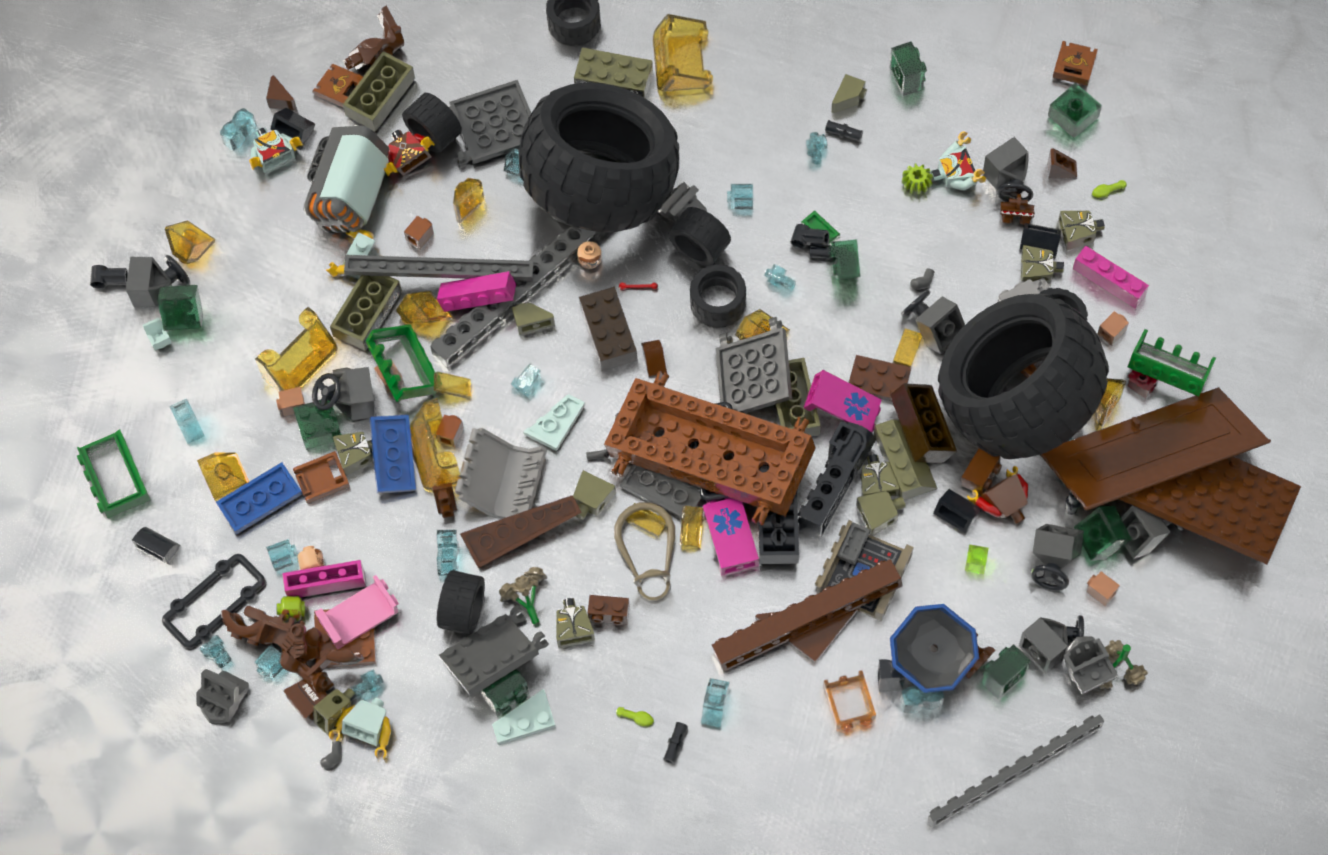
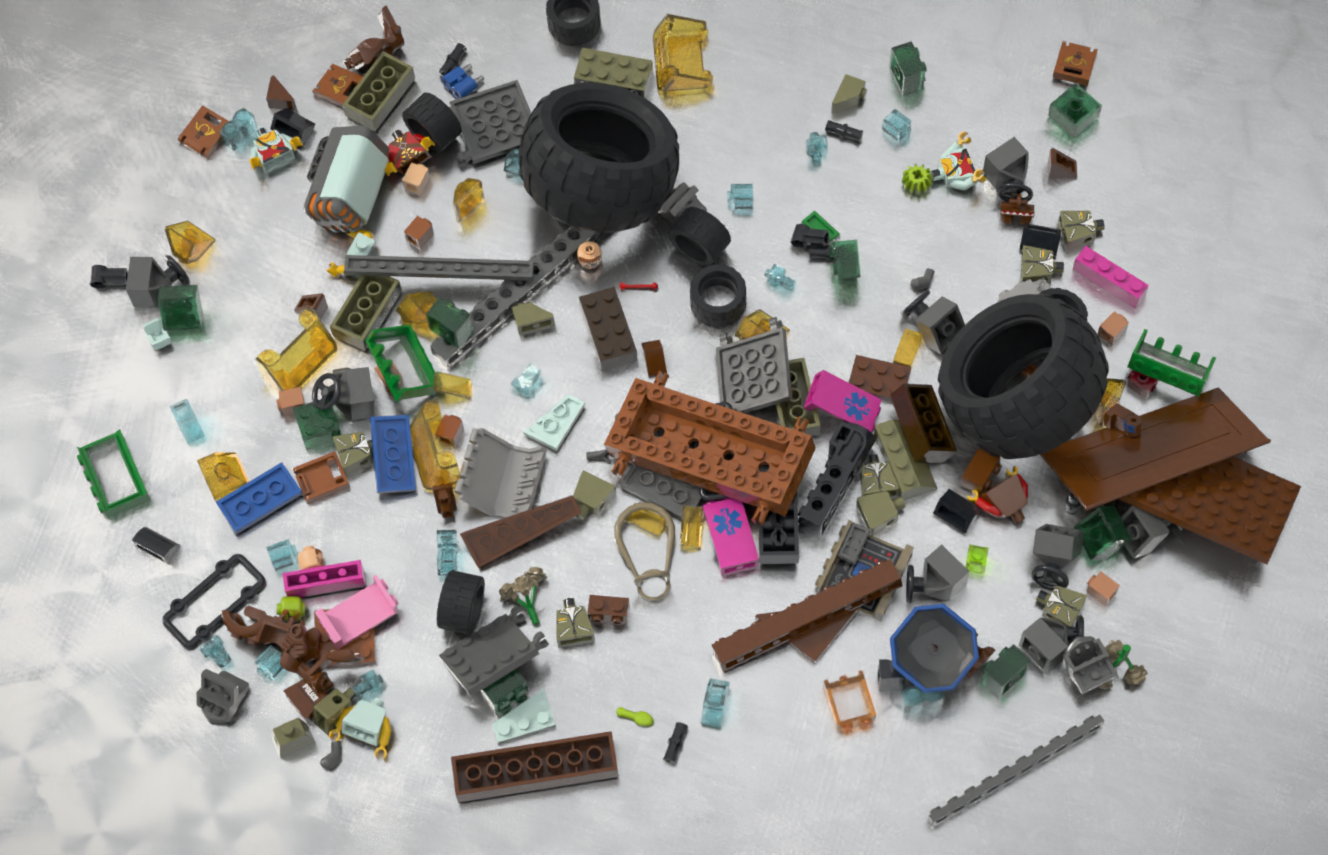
(202, 134): none -> dark orange container
(291, 737): none -> olive torso
(314, 301): none -> reddish brown slope
(416, 178): none -> light nougat brick
(450, 322): none -> clear green brick
(453, 59): none -> black pin
(460, 83): none -> blue piece
(476, 291): dark pink brick -> none
(534, 766): none -> reddish brown brick
(897, 125): none -> clear light blue brick
(941, 576): none -> dark grey piece
(1062, 605): none -> olive torso
(1104, 190): lime piece -> none
(1124, 420): none -> reddish brown leg

